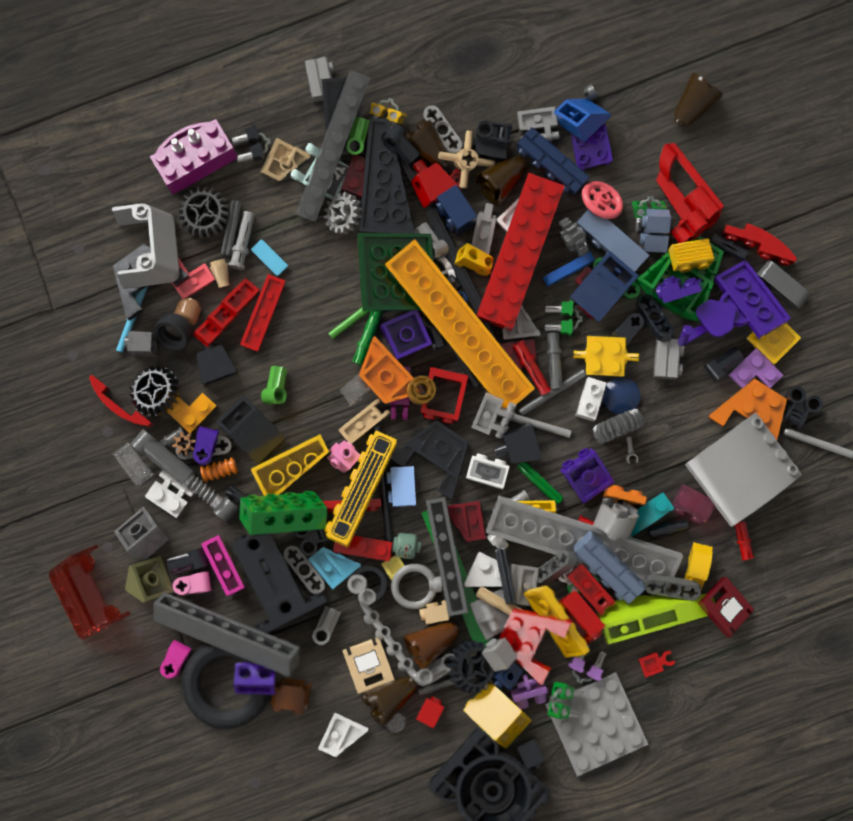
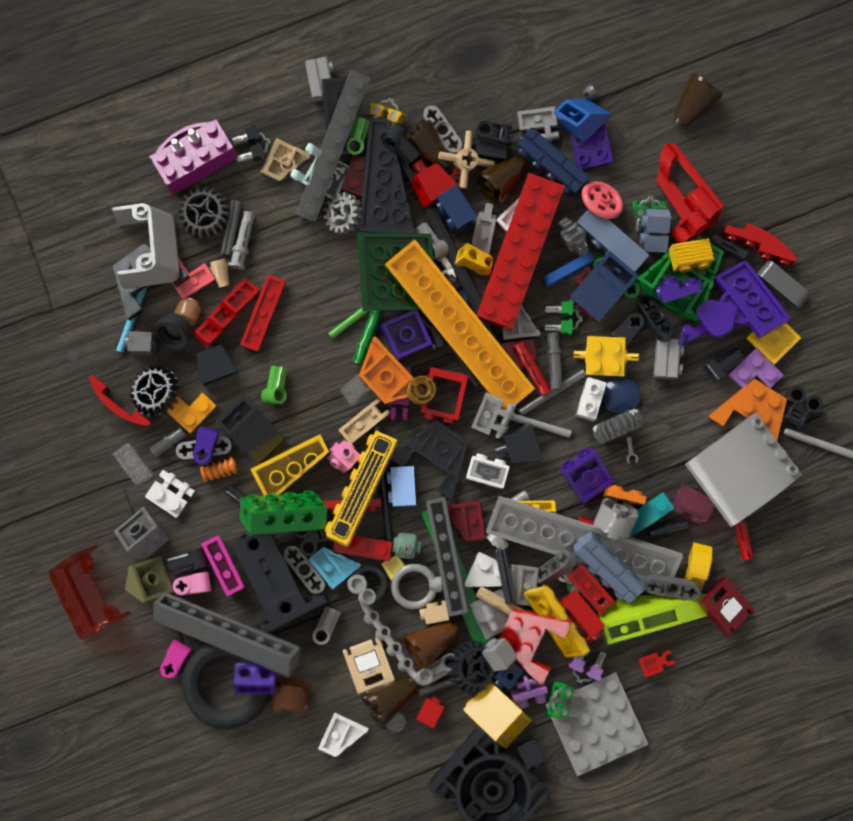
(179, 440): medium nougat gear -> none
(183, 474): dark grey piece -> none
(269, 257): medium azure piece -> none
(540, 482): green axle -> none

